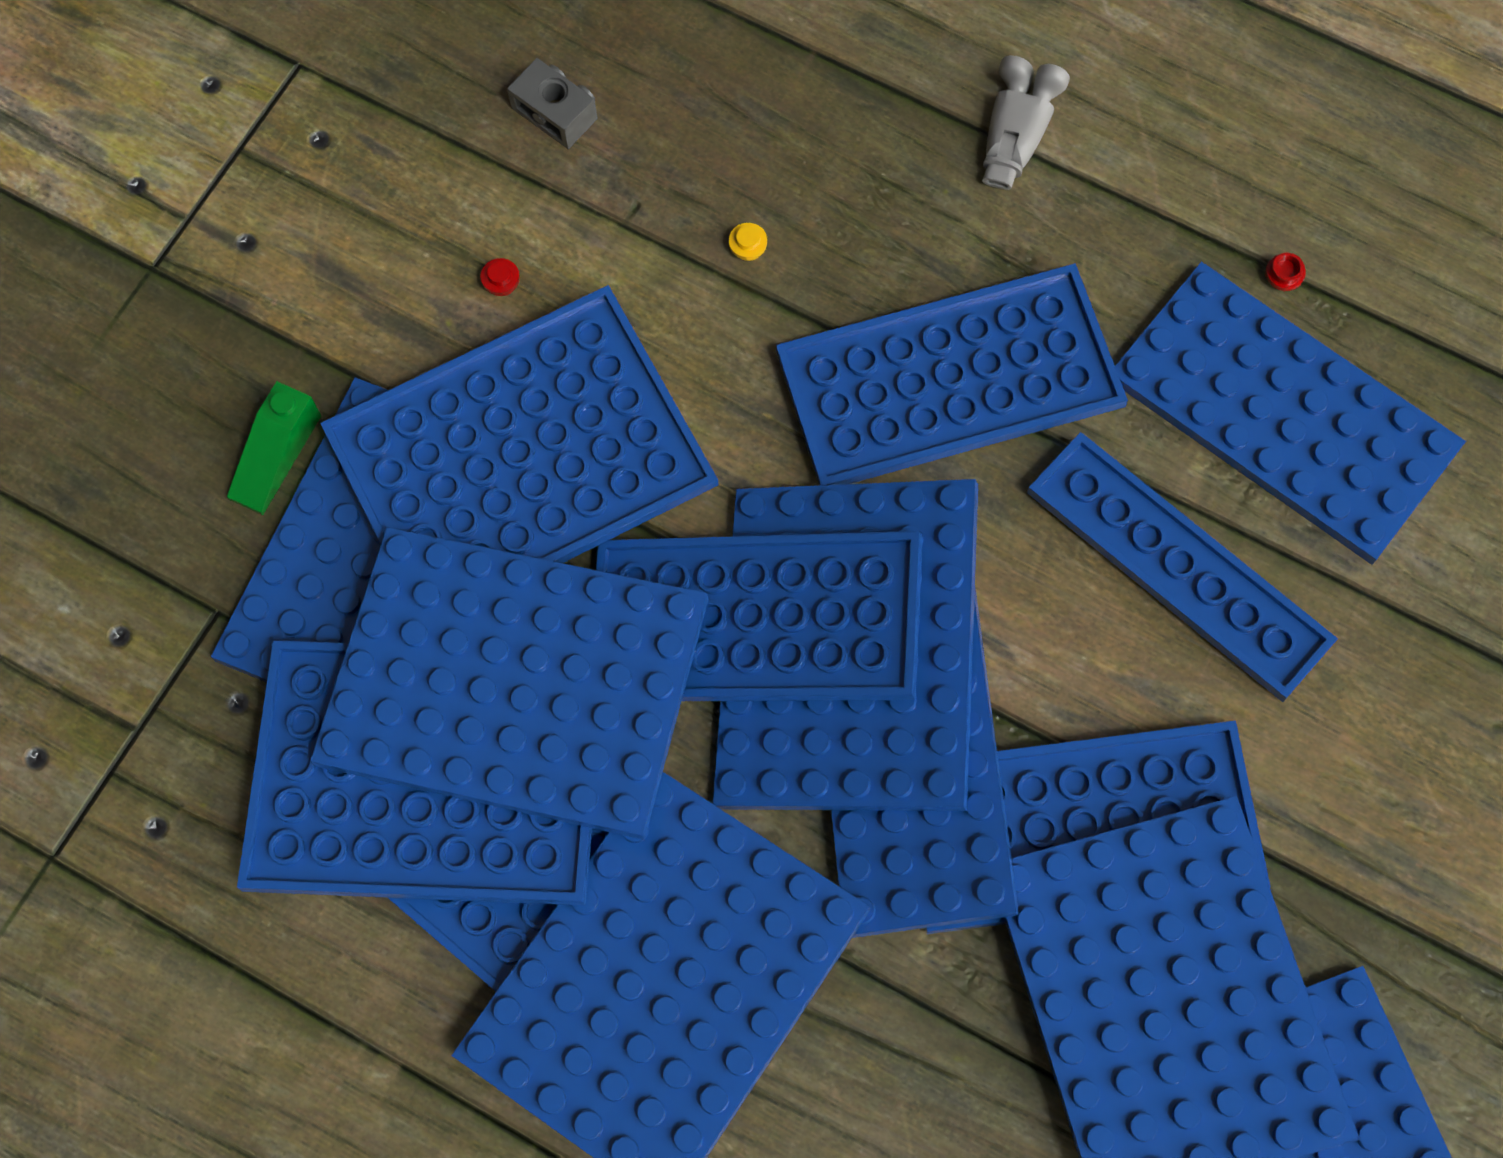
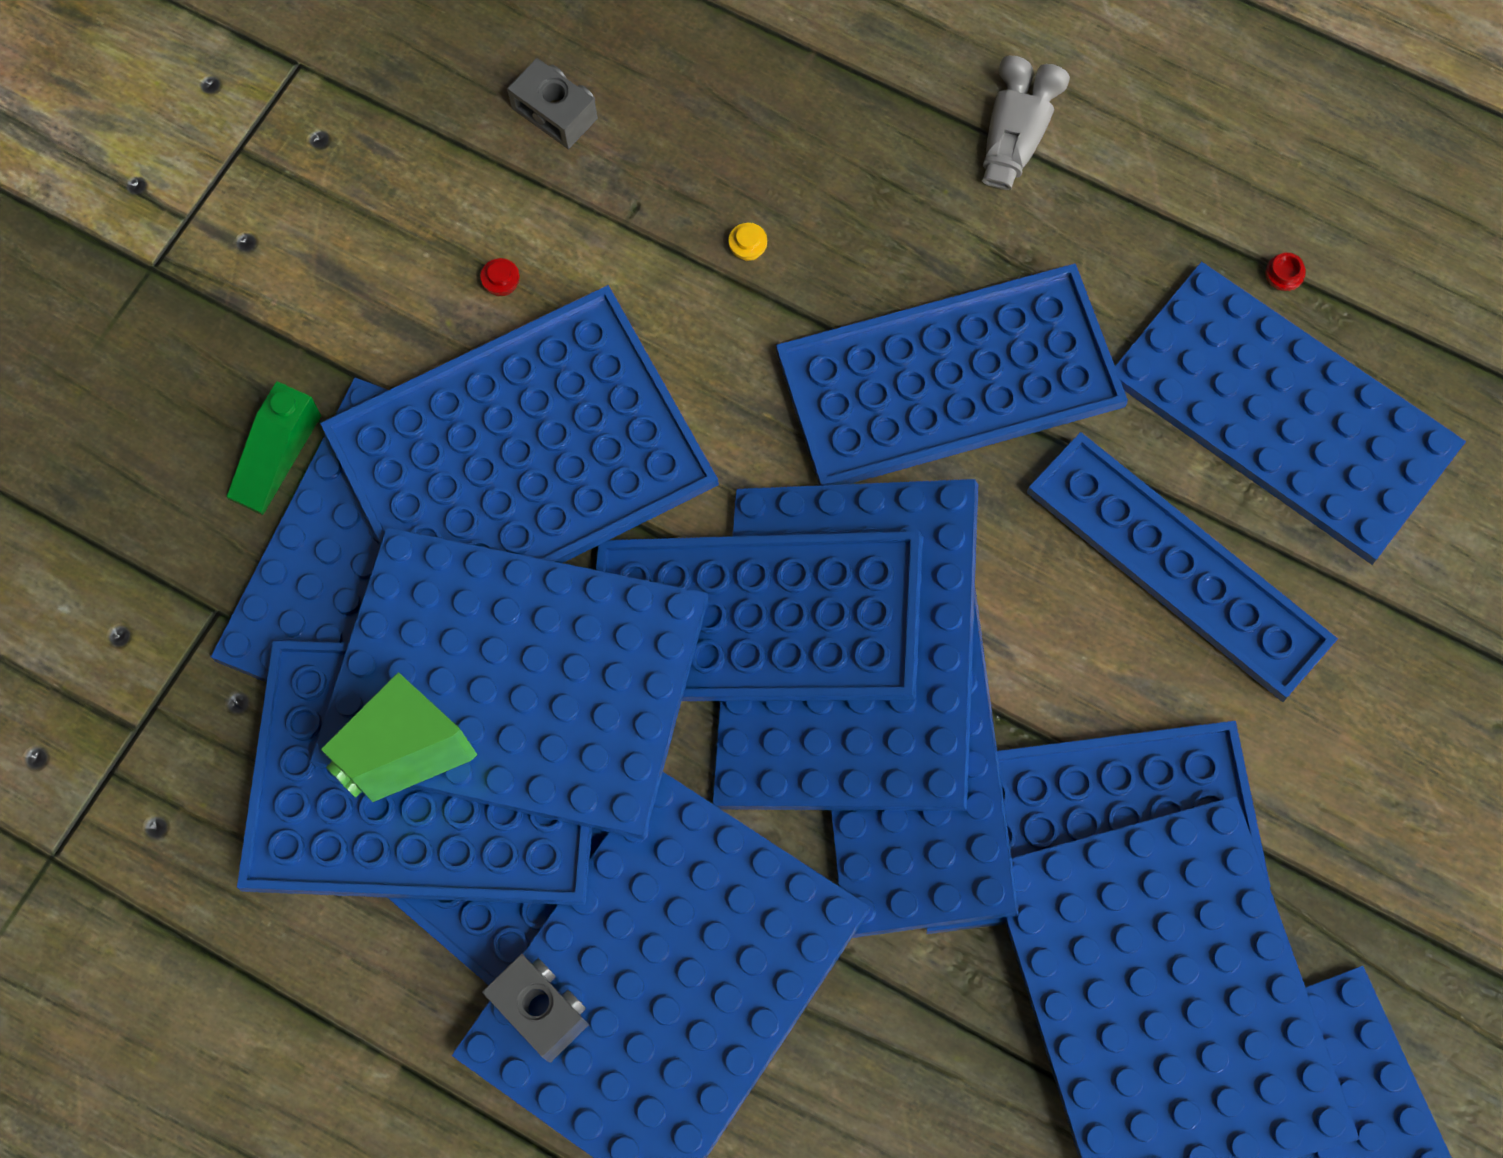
(395, 743): none -> bright green slope
(513, 994): none -> dark grey brick

